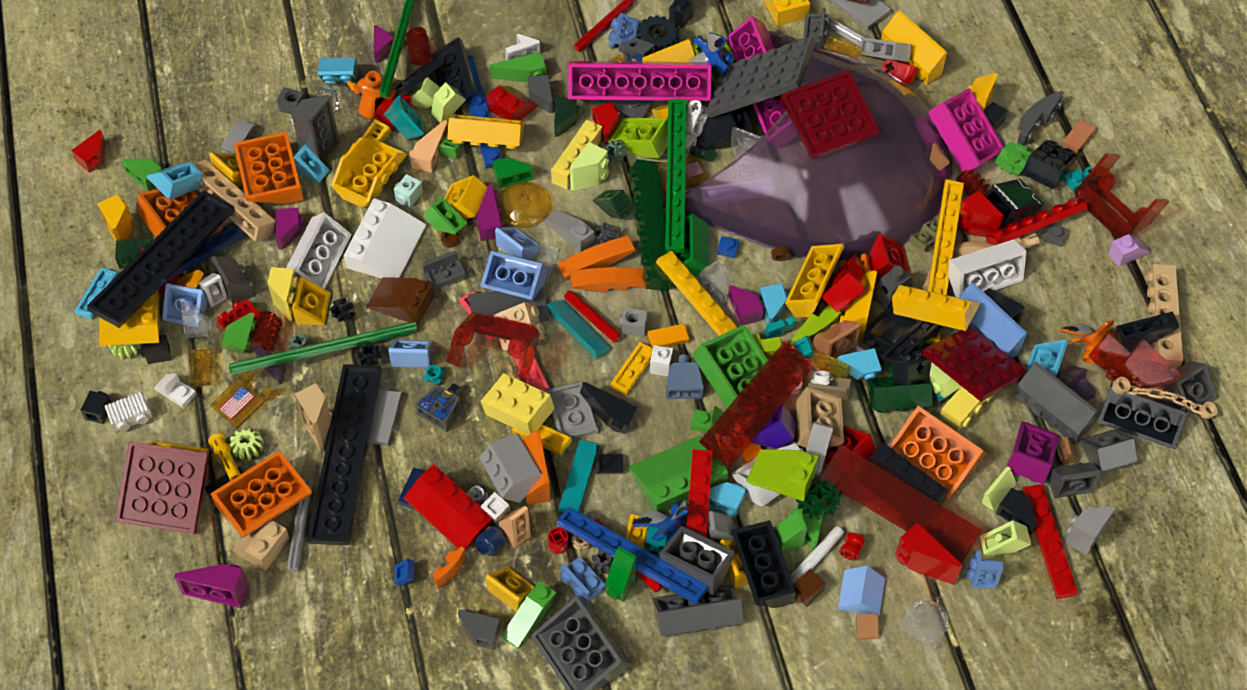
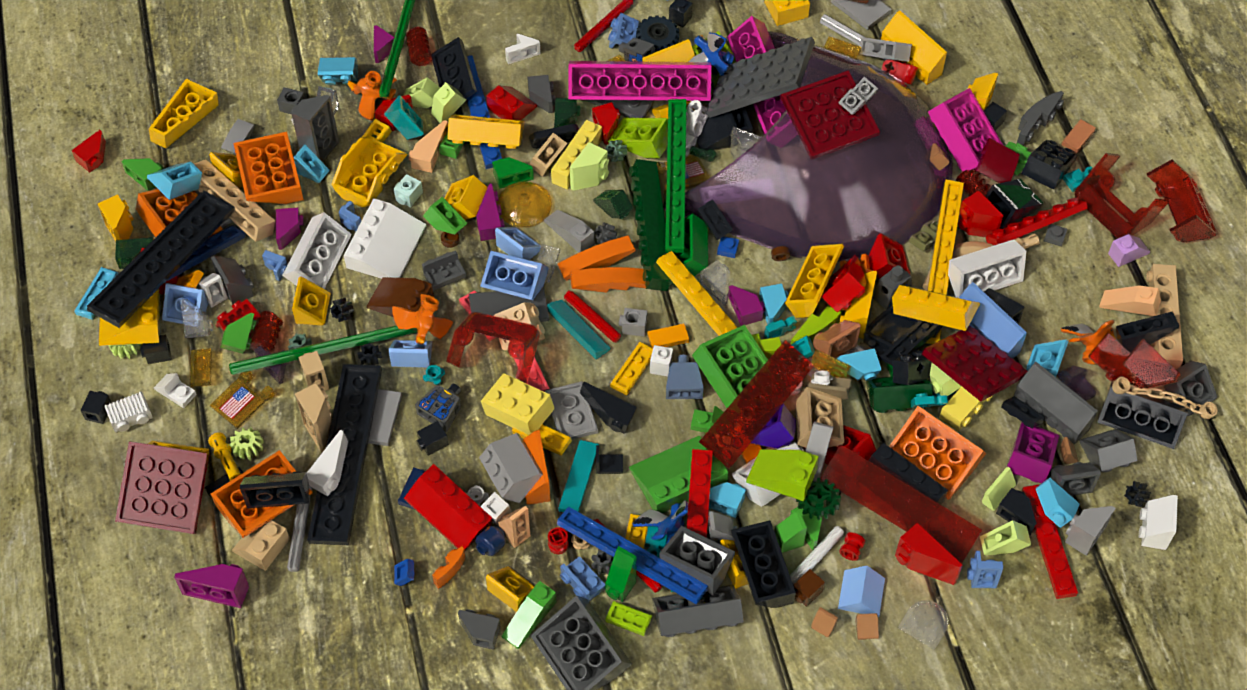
(182, 112): none -> yellow wedge
(275, 490): none -> black slope
(276, 263): none -> medium blue bracket
(282, 287): light yellow slope -> none
(313, 370): none -> tan brick
(327, 469): none -> white slope
(348, 218): none -> medium blue bracket
(417, 76): black tile -> none
(422, 319): none -> orange animal
(432, 438): none -> black brick
(519, 68): bright green slope -> none
(547, 154): none -> tan brick
(565, 132): none -> black beam
(628, 618): none -> lime plate
(714, 219): none -> black plate
(816, 27): dark grey bracket -> none
(824, 622): none -> medium nougat slope
(858, 96): none -> light grey slope
(923, 400): none -> teal plate
(997, 162): none -> dark red slope
(1023, 412): none -> black plate
(1056, 502): none -> medium azure slope
(1132, 299): none -> light nougat slope
(1137, 494): none -> black gear
(1158, 522): none -> white slope
(1185, 203): none -> clear red windscreen

